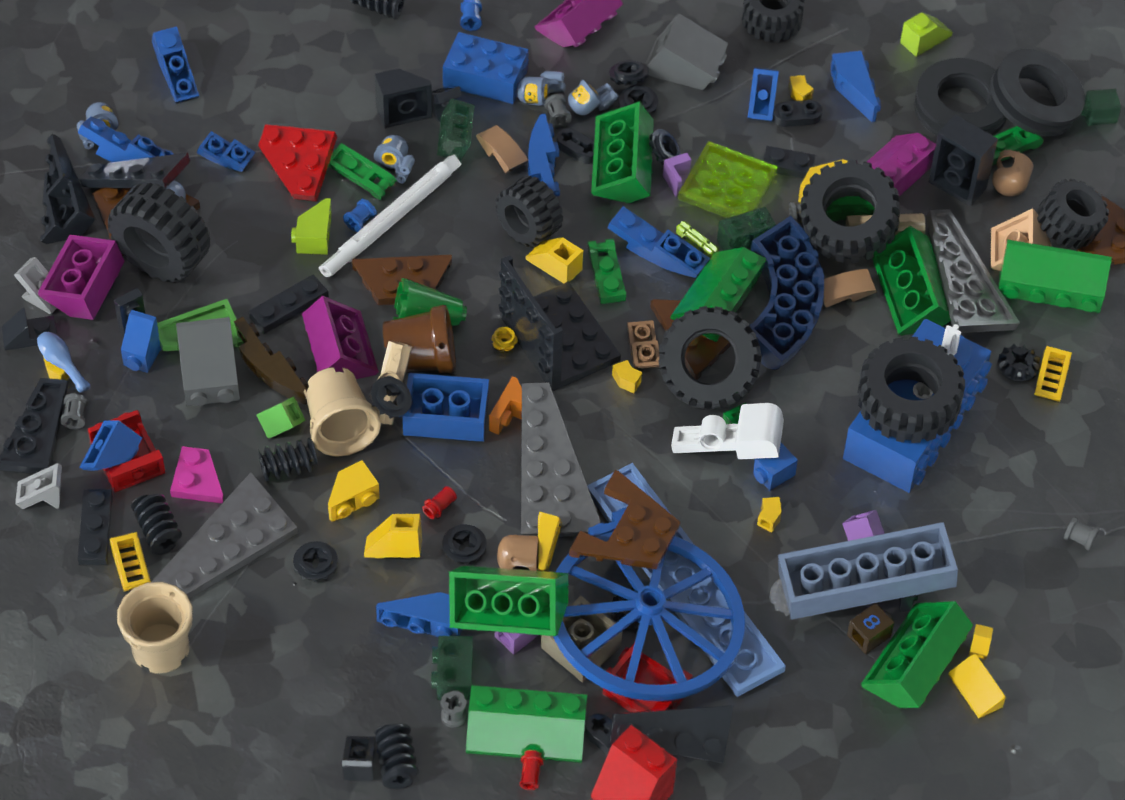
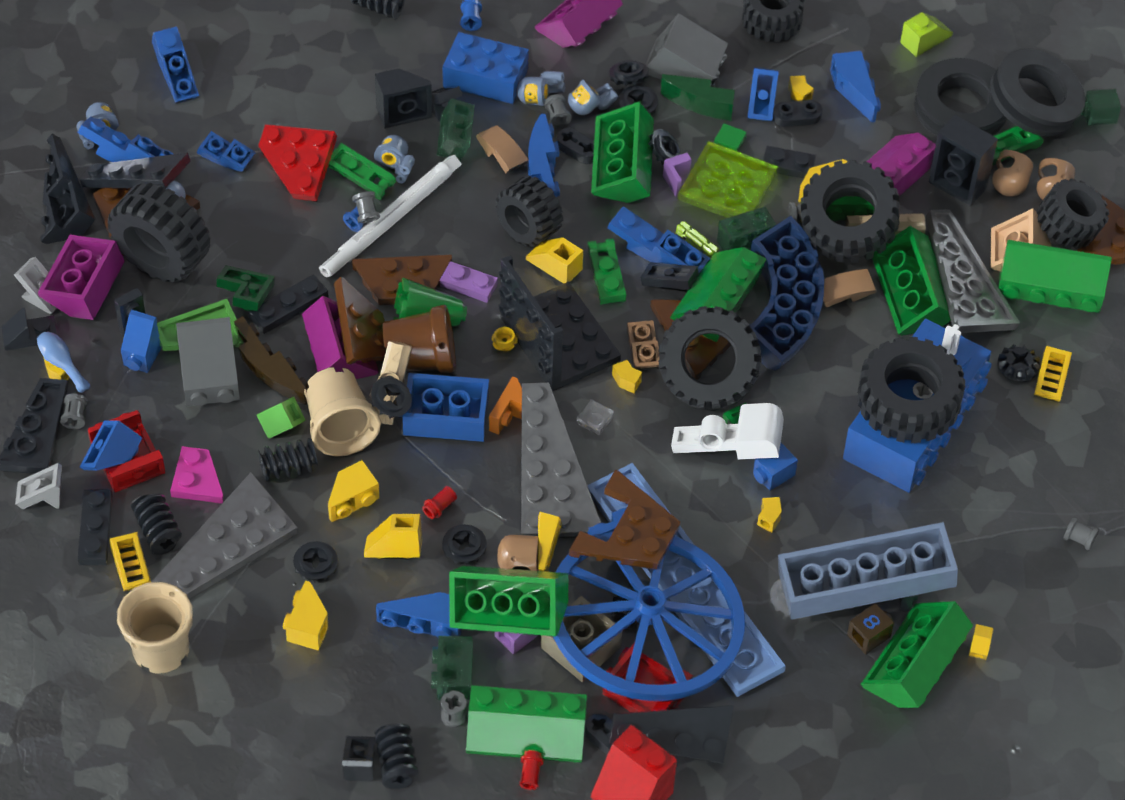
(249, 286): none -> dark green plate
(308, 619): none -> yellow slope
(313, 229): lime slope -> none
(360, 325): none -> reddish brown wing
(366, 207): none -> dark grey bush
(468, 282): none -> medium lavender plate
(595, 417): none -> clear plate
(669, 276): none -> black plate
(698, 96): none -> dark green slope
(730, 137): none -> green tile
(863, 525): medium lavender panel -> none
(977, 686): yellow slope -> none
(1064, 171): none -> medium nougat helmet

